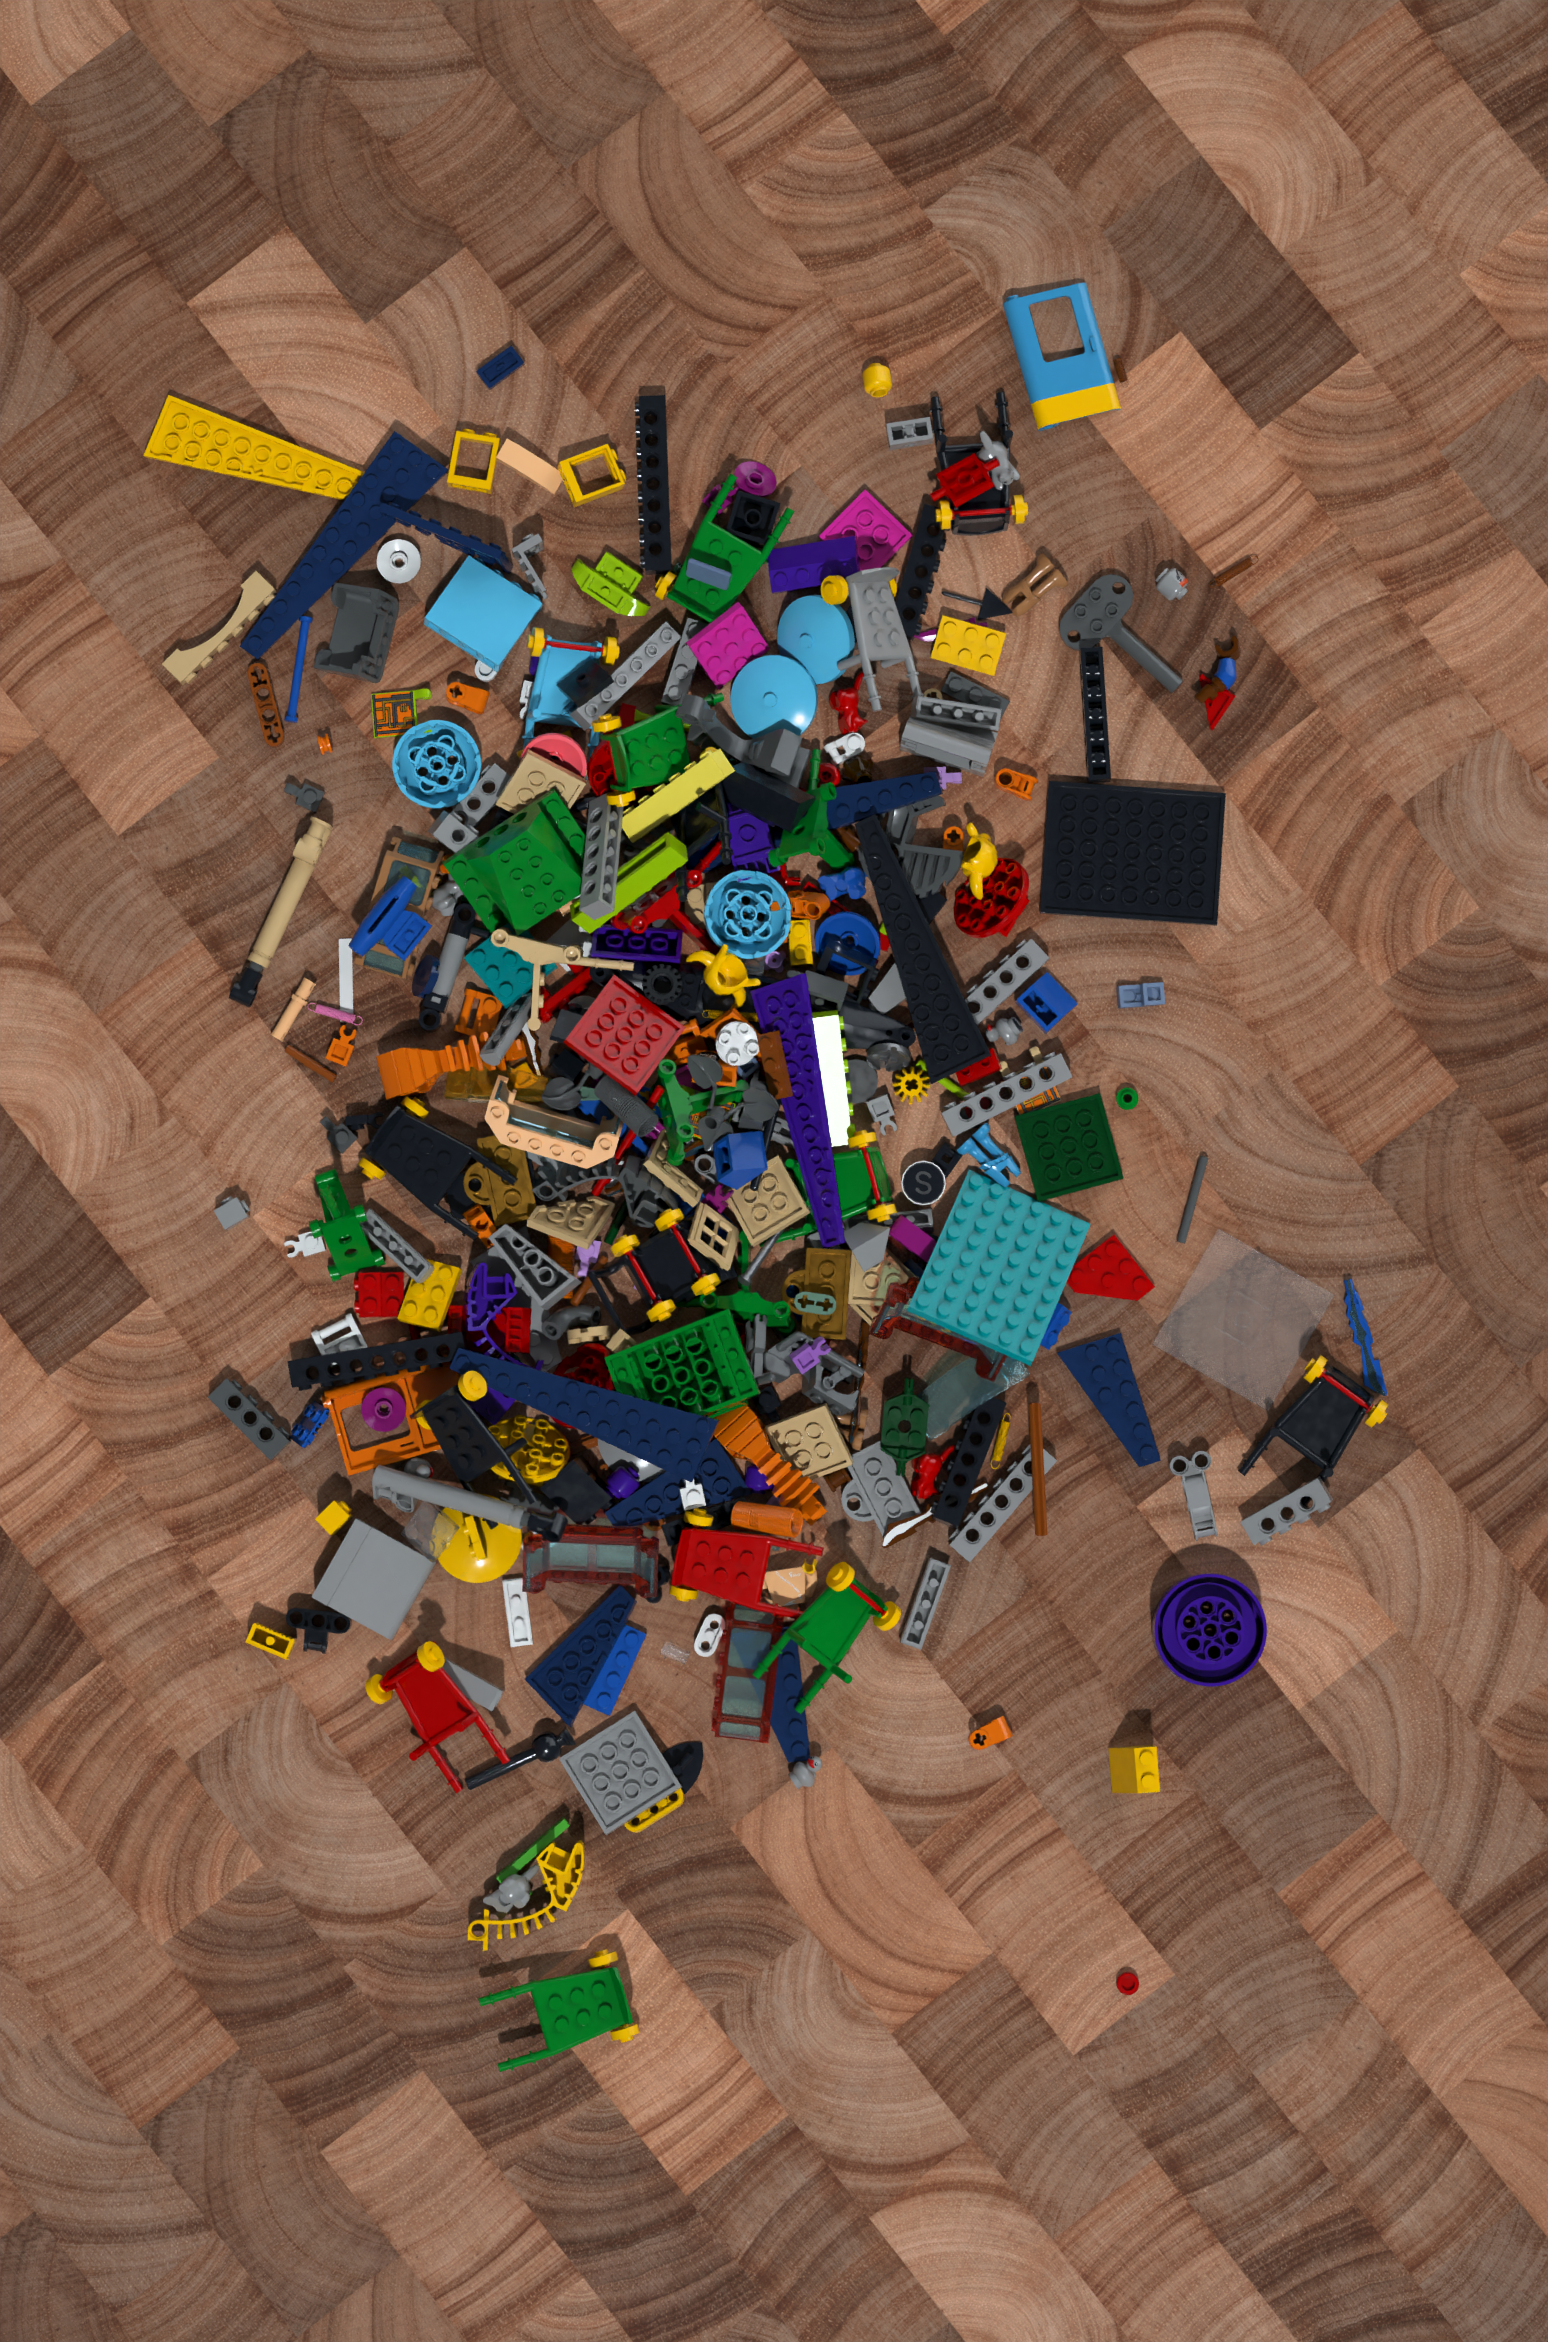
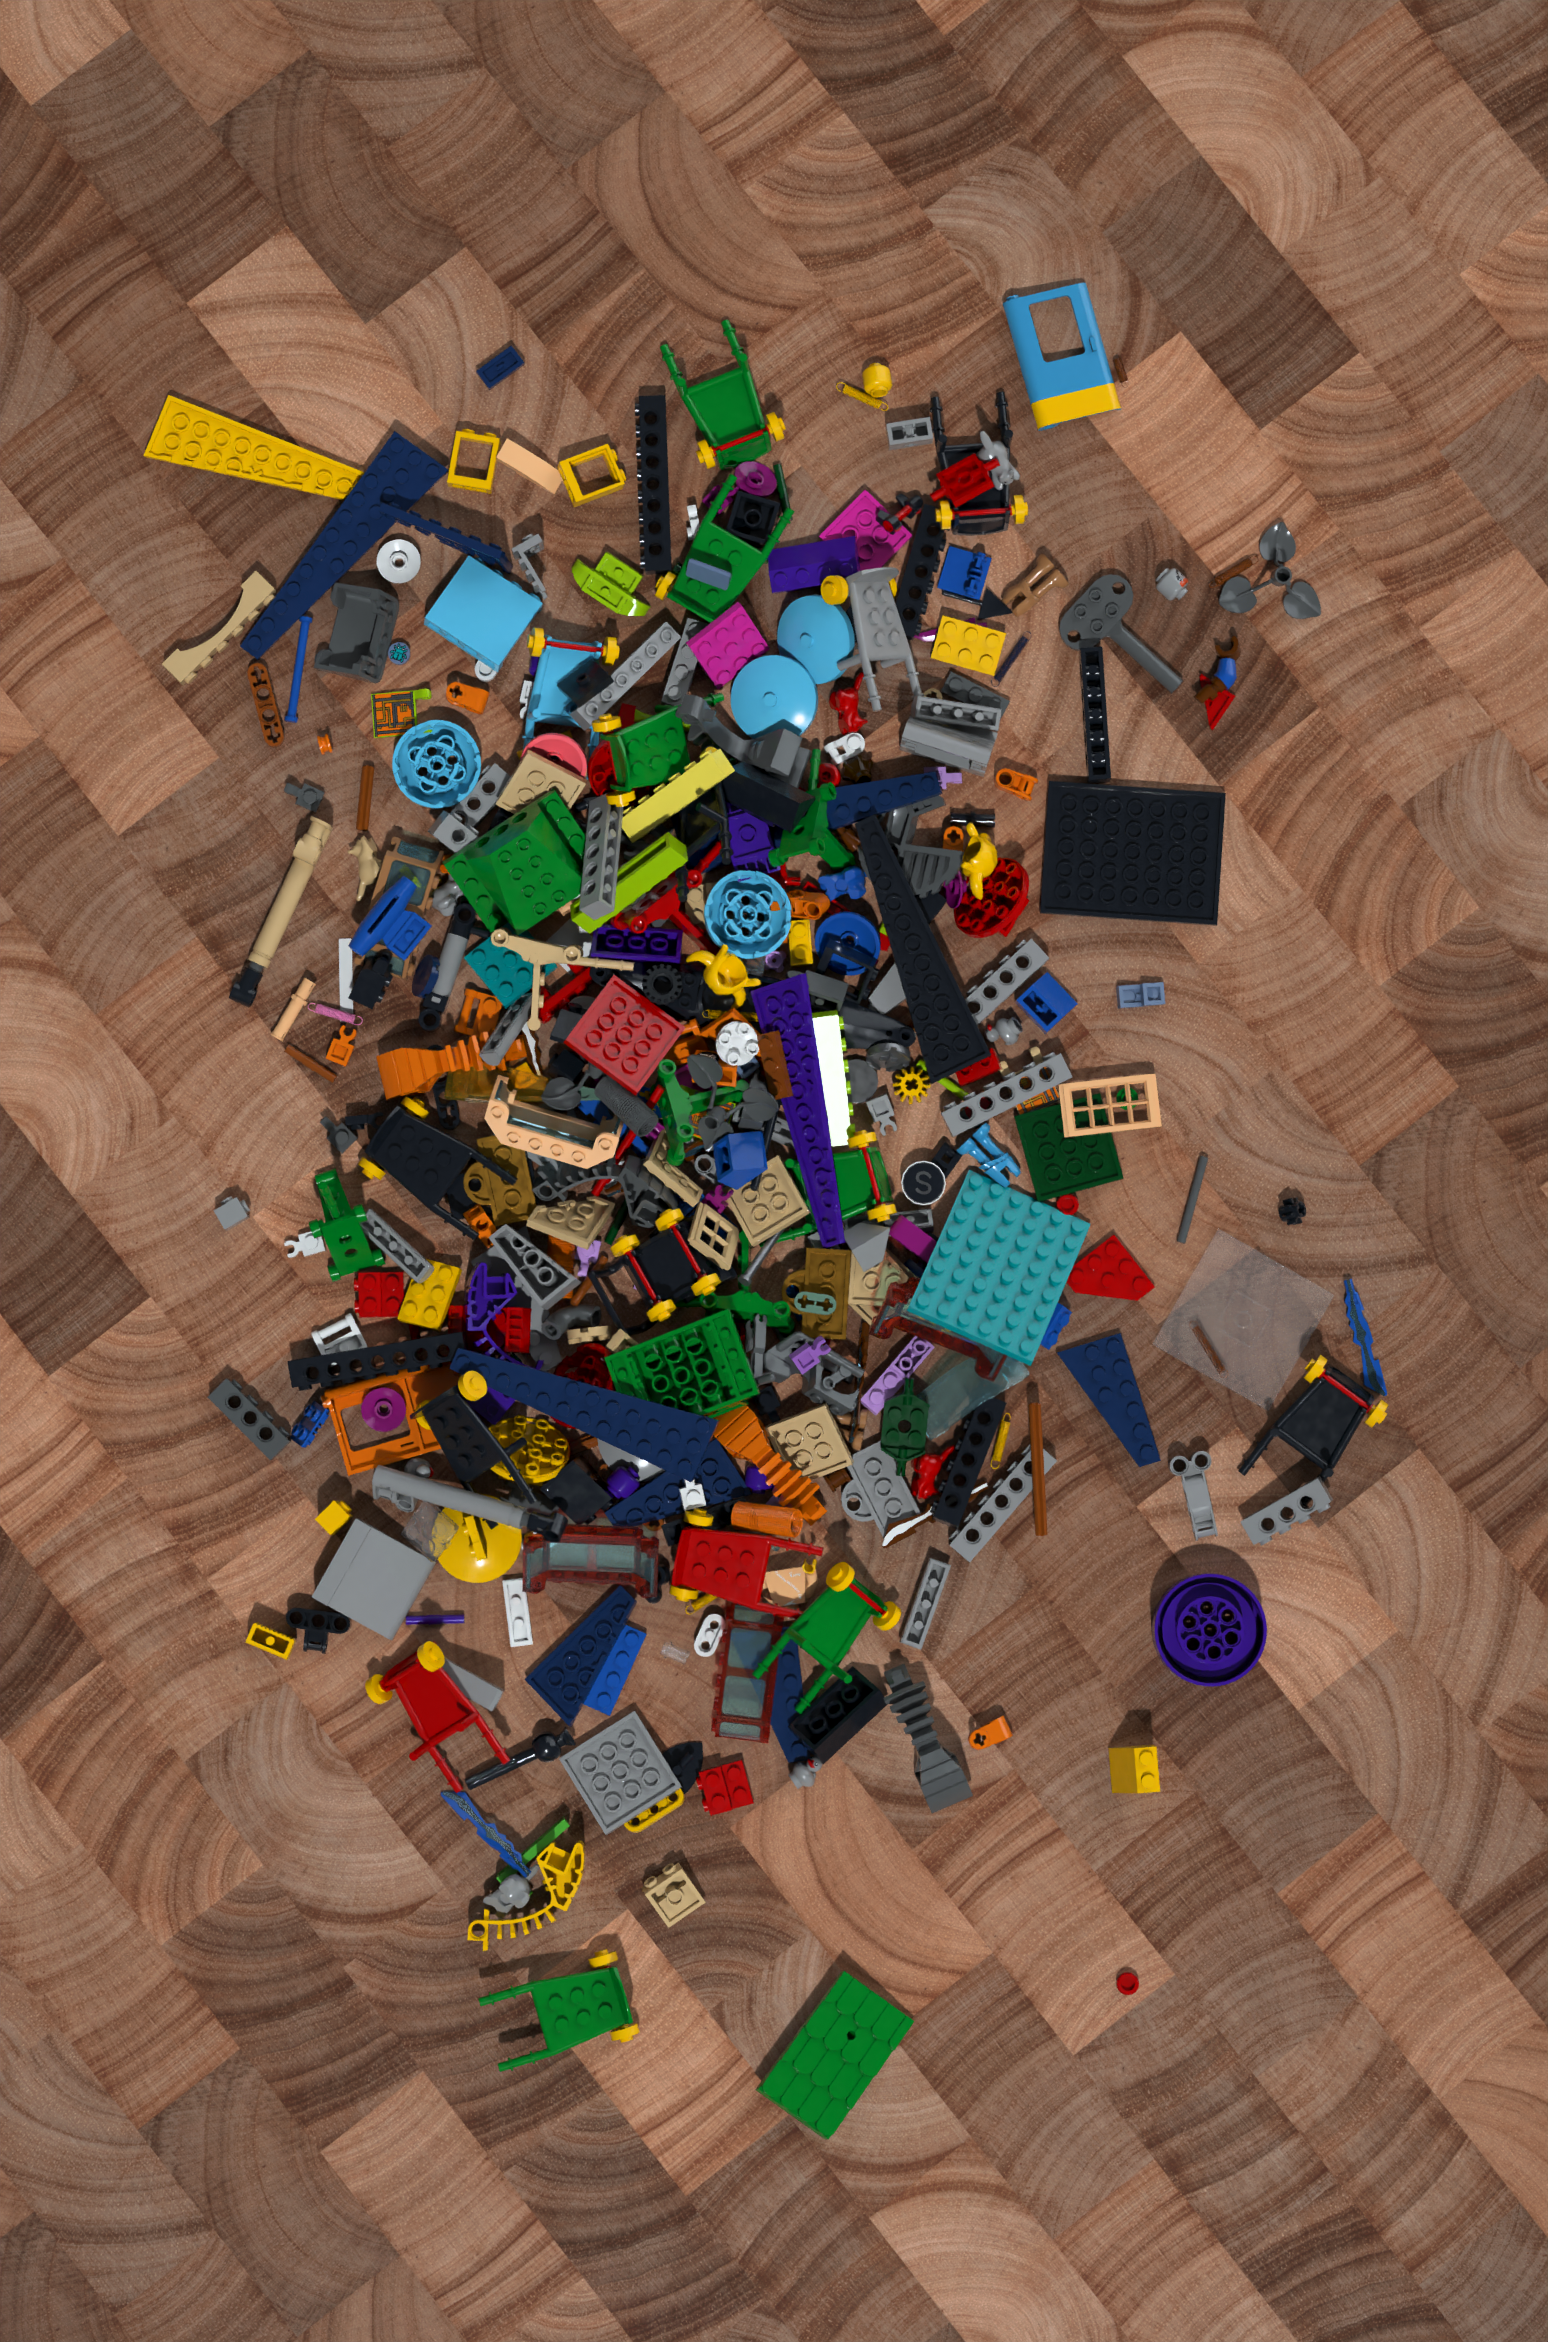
(365, 798): none -> dark orange axle
(369, 865): none -> tan animal
(372, 979): none -> black hinge
(399, 653): none -> tile
(435, 1619): none -> dark purple piece
(439, 1088): none -> black beam
(487, 1831): none -> blue sword
(672, 1894): none -> tan plate
(694, 522): none -> white plate
(701, 1602): none -> yellow piece
(724, 1787): none -> red plate
(727, 411): none -> green piece
(781, 488): none -> dark green piece
(824, 2070): none -> green piece
(838, 1715): none -> black slope
(863, 397): none -> yellow piece
(896, 1373): none -> lavender slope
(909, 508): none -> black piece
(936, 1767): none -> dark grey piece
(954, 891): none -> magenta dish
(964, 572): none -> blue hinge
(978, 820): none -> black pin
(1012, 660): none -> dark blue piece
(1067, 1204): none -> red tile
(1151, 1102): none -> light nougat piece
(1209, 1347): none -> dark orange piece
(1279, 546): none -> dark grey plant
(1292, 1211): none -> black gear

